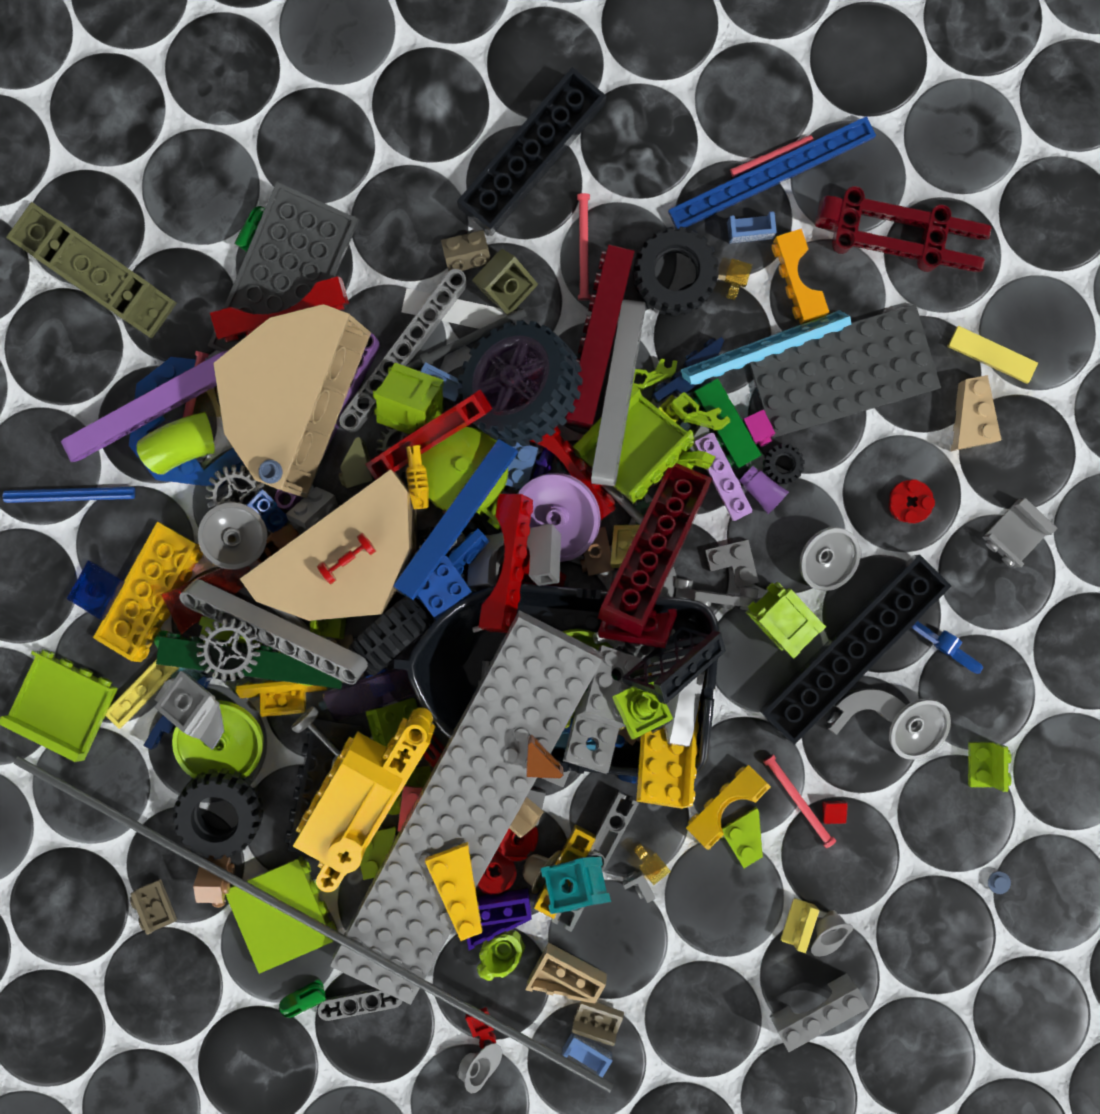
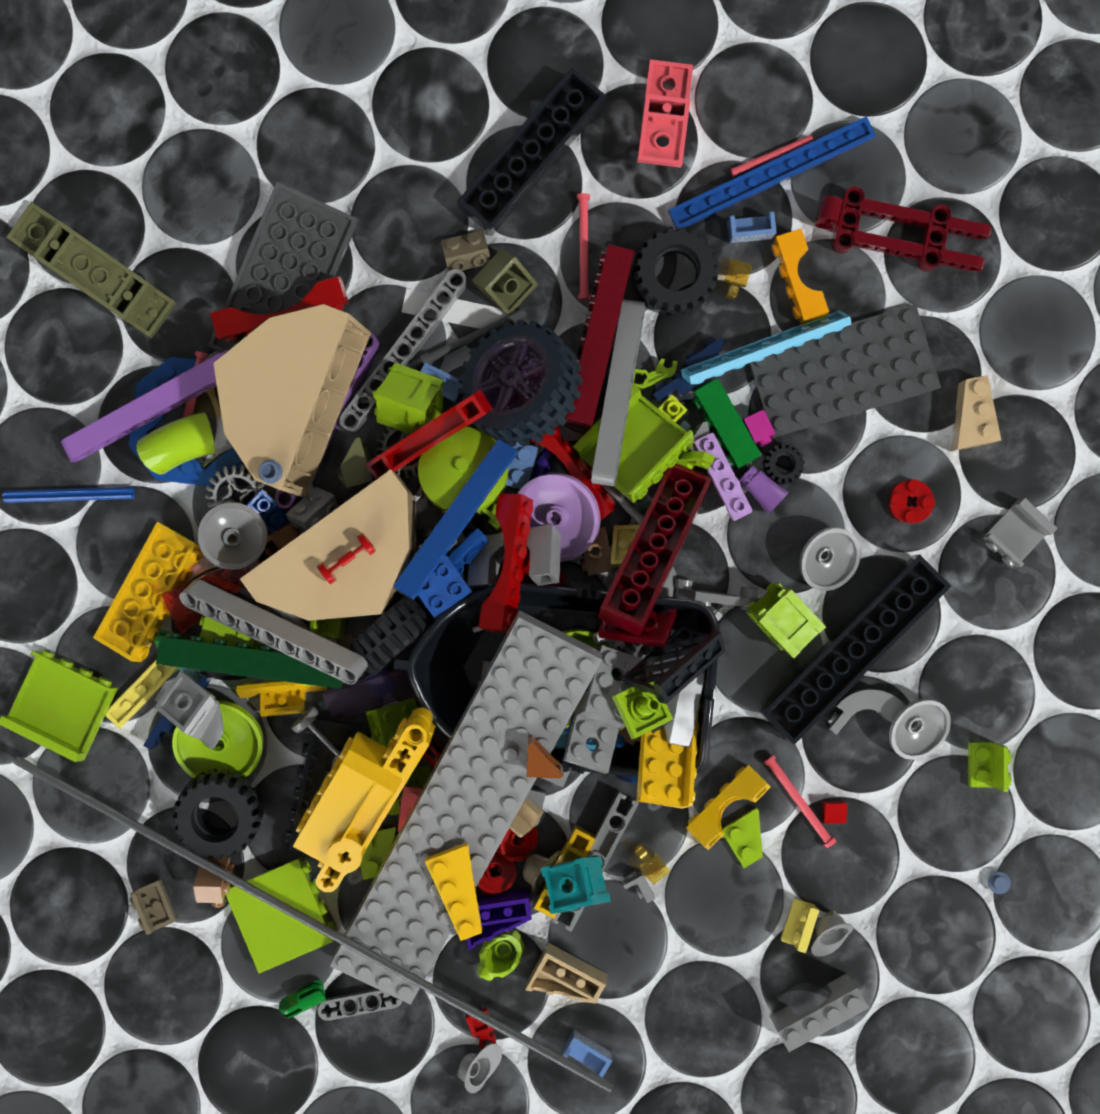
(95, 590): clear blue plate -> none
(209, 640): light grey gear -> none
(249, 228): green arm -> none
(417, 478): yellow hinge -> none
(597, 1022): dark tan bracket -> none
(665, 113): none -> coral bracket
(705, 419): lime piece -> none
(736, 556): light grey plate -> none
(950, 646): blue piece -> none
(992, 354): light yellow tile -> none

